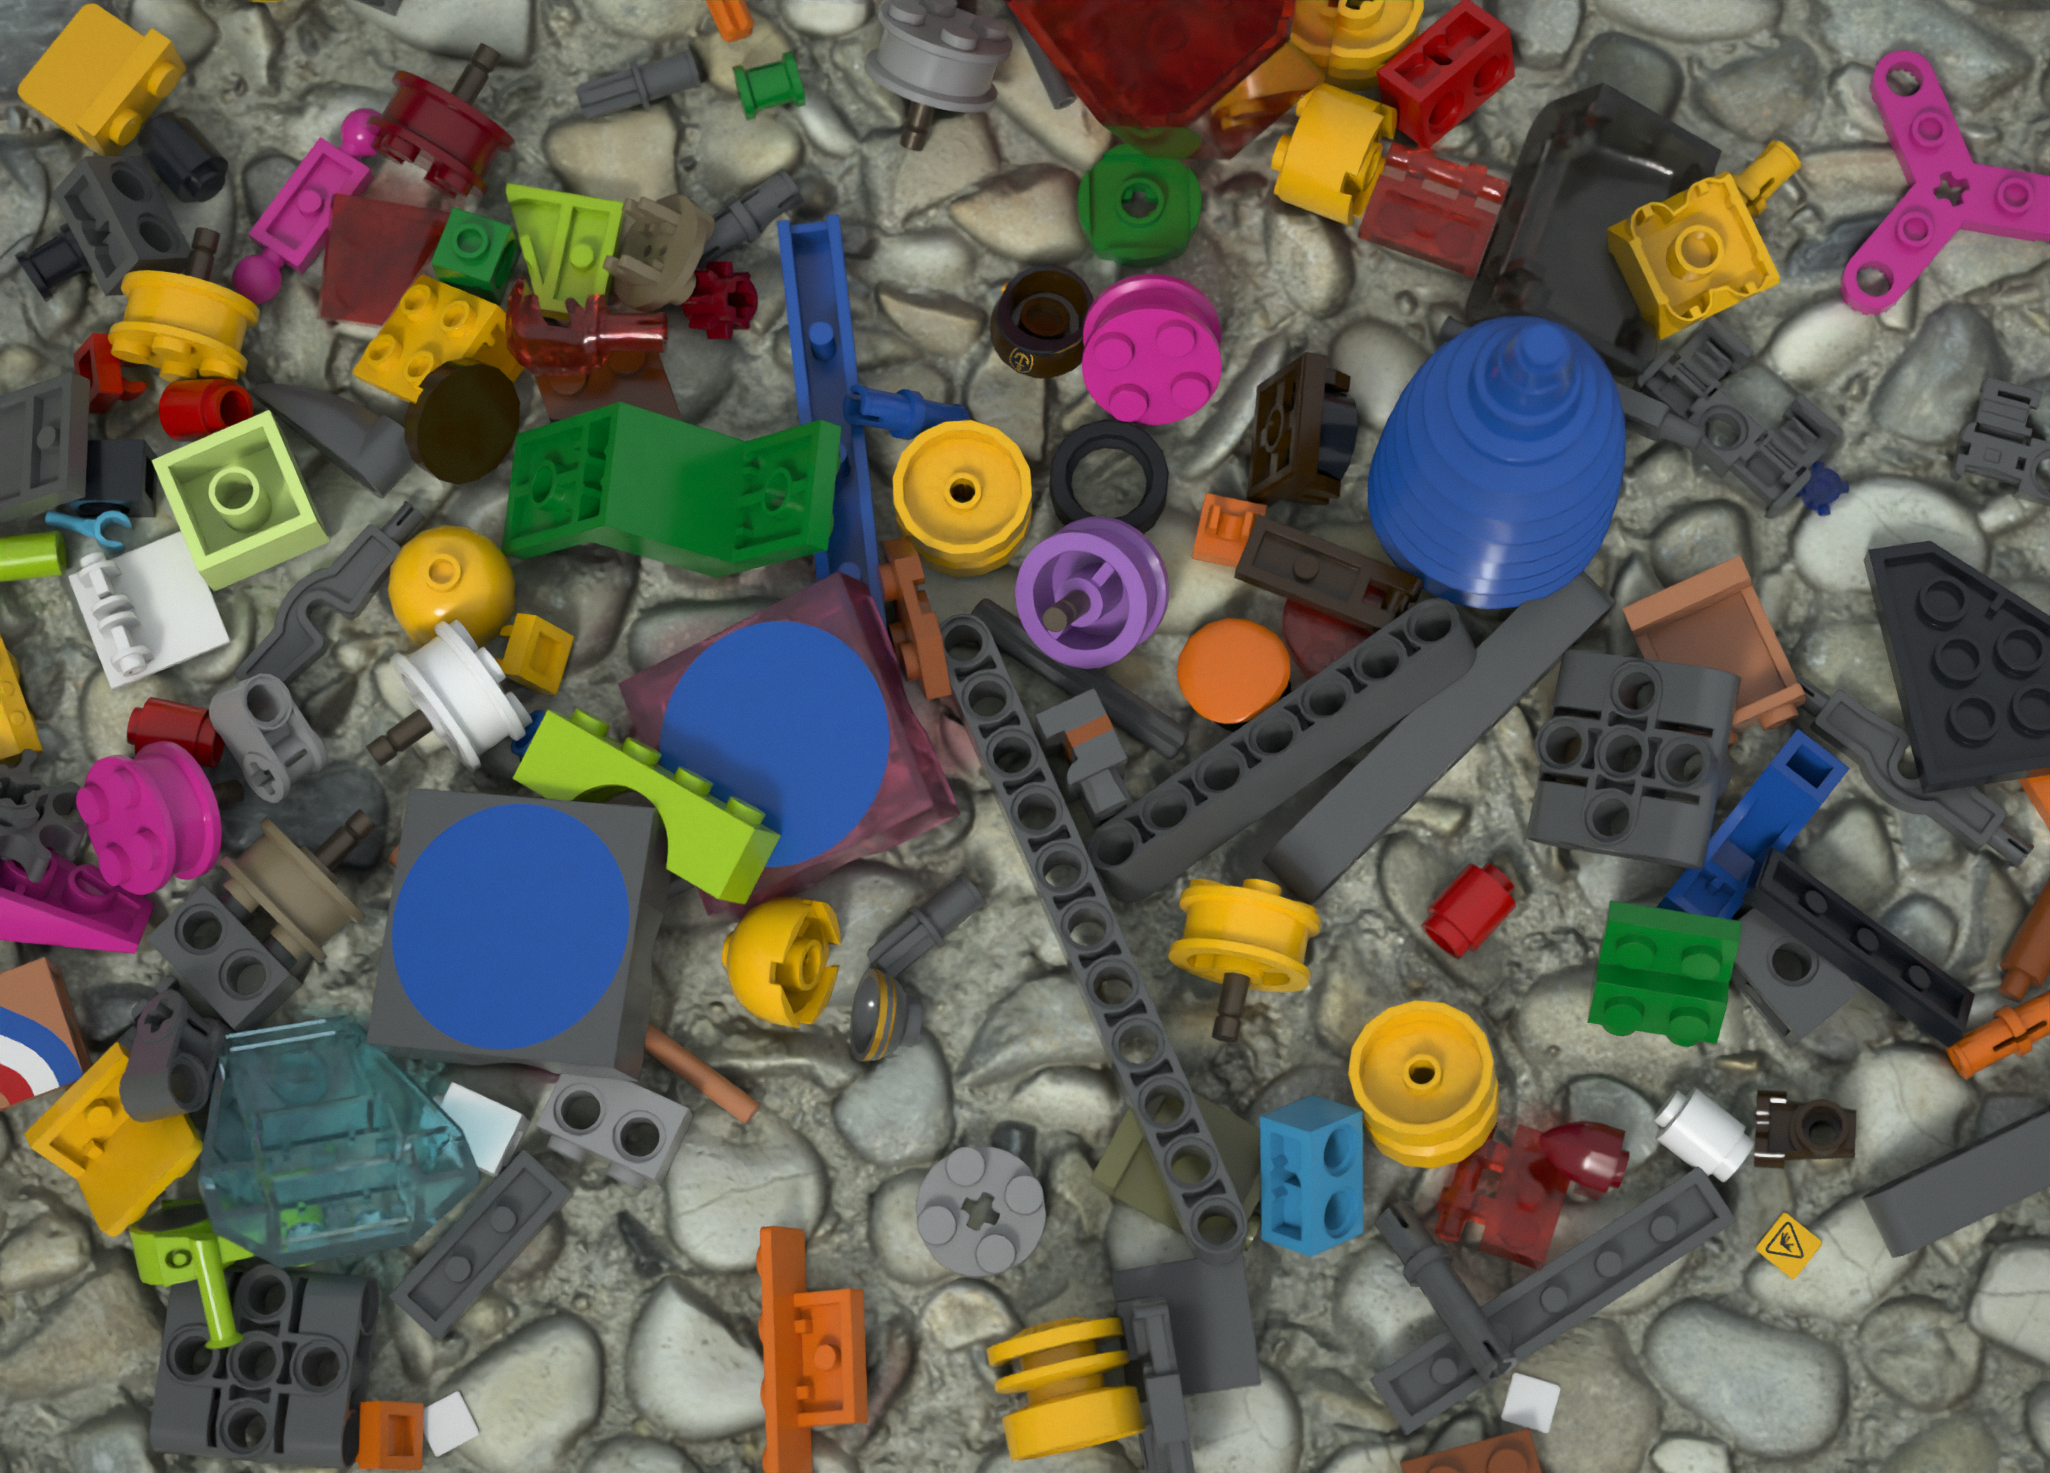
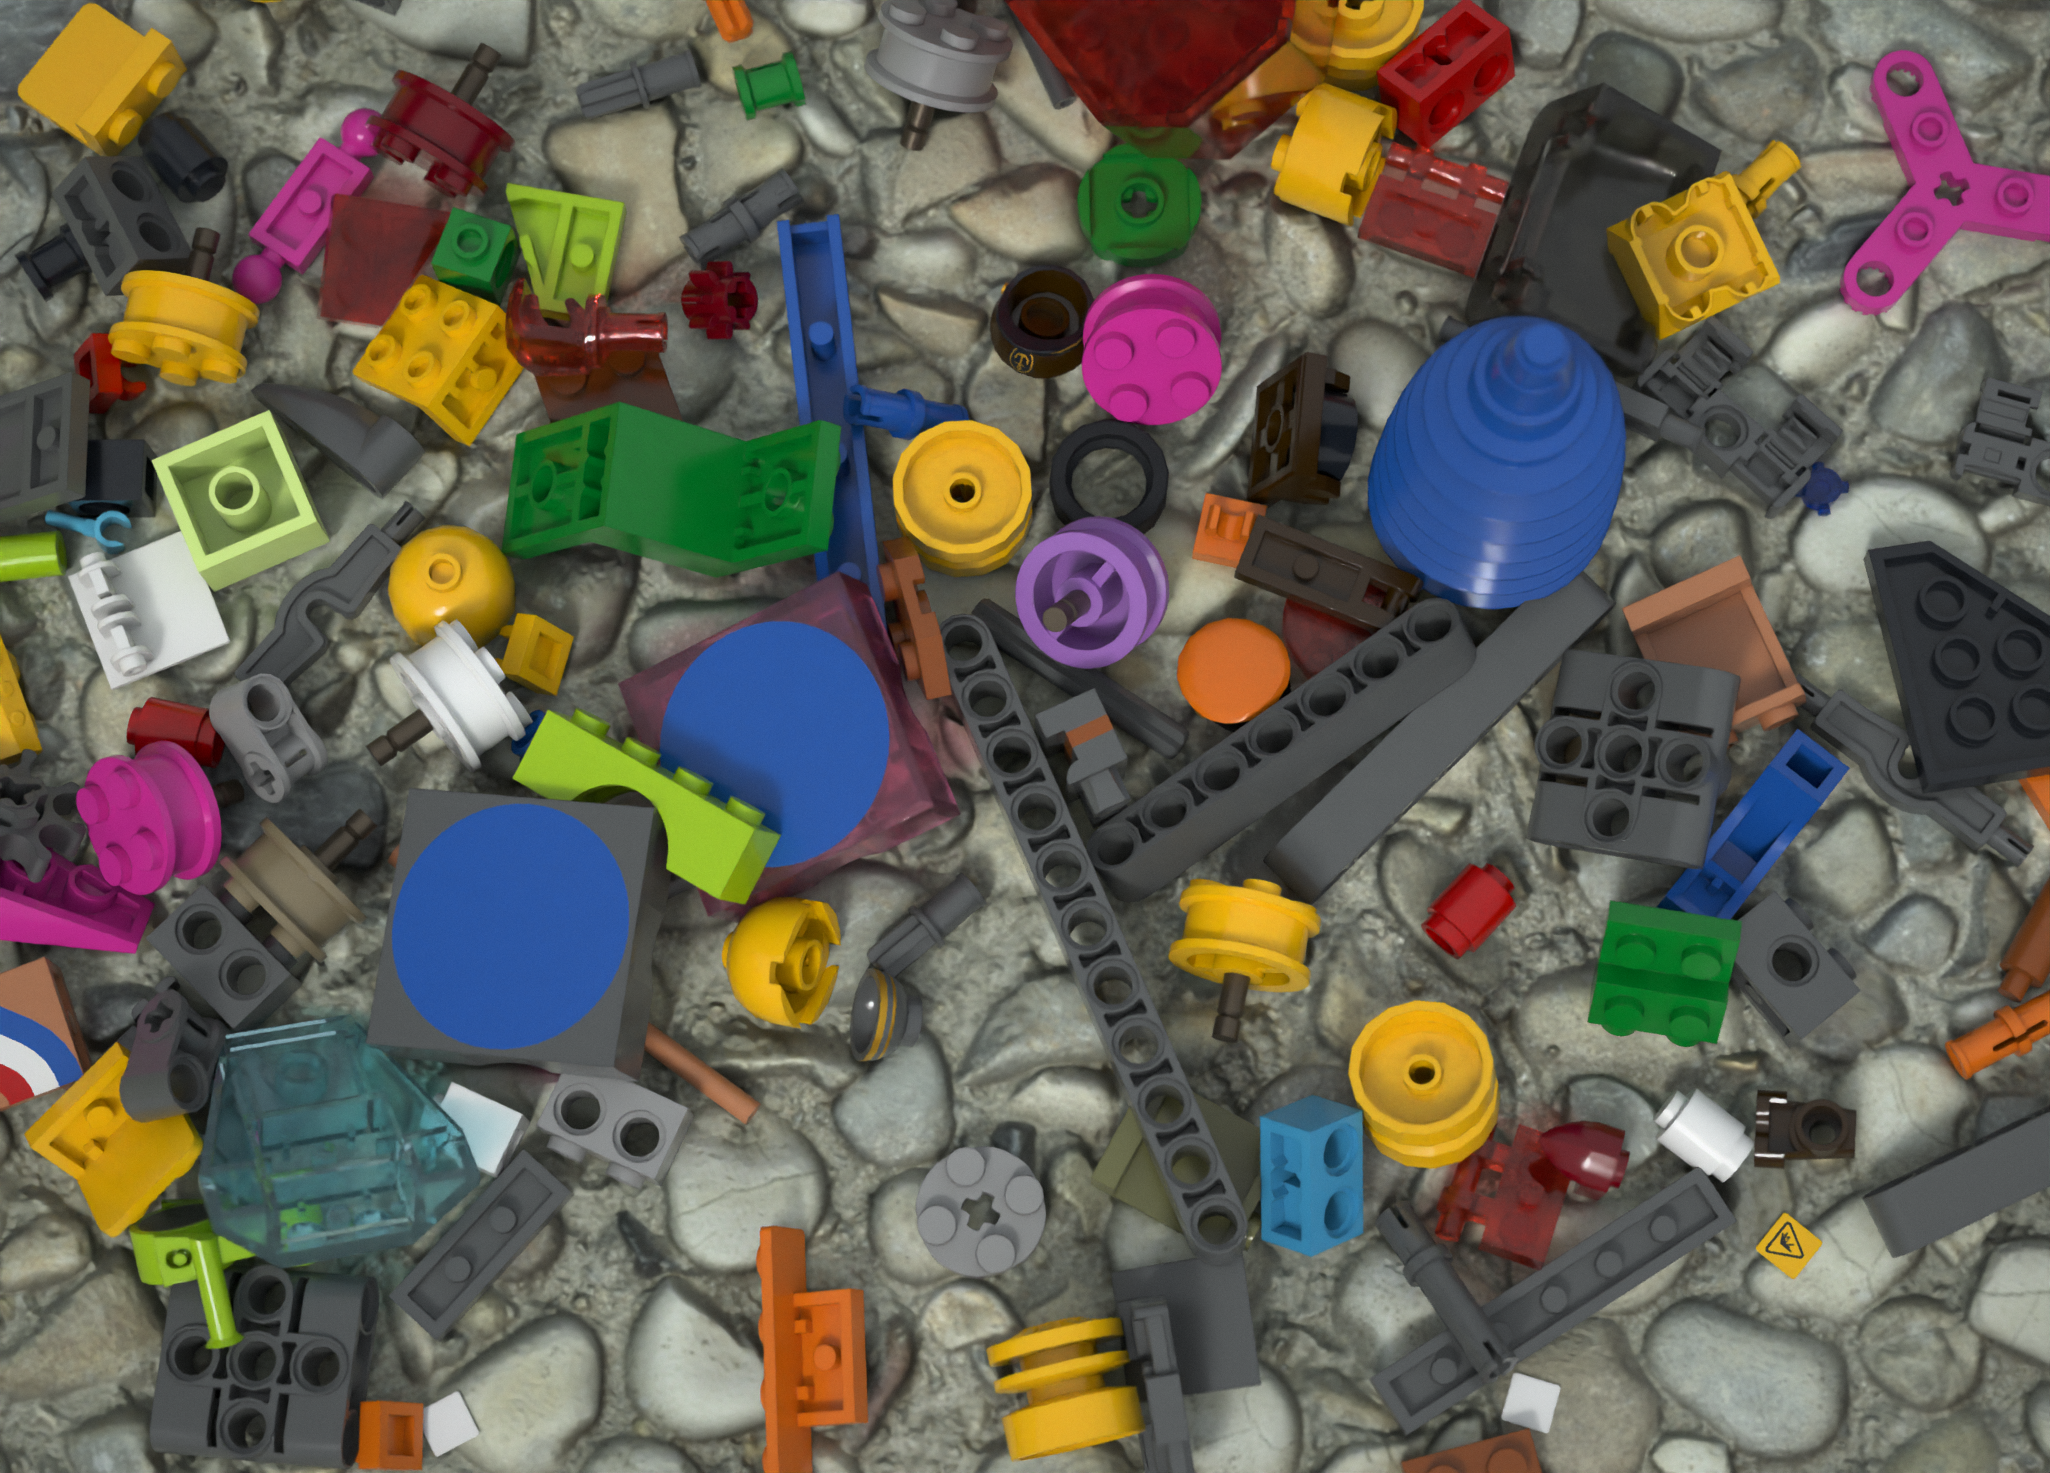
(202, 407): red brick -> none
(462, 421): dark brown tile -> none
(659, 252): dark tan plate -> none
(1859, 946): black tile -> none

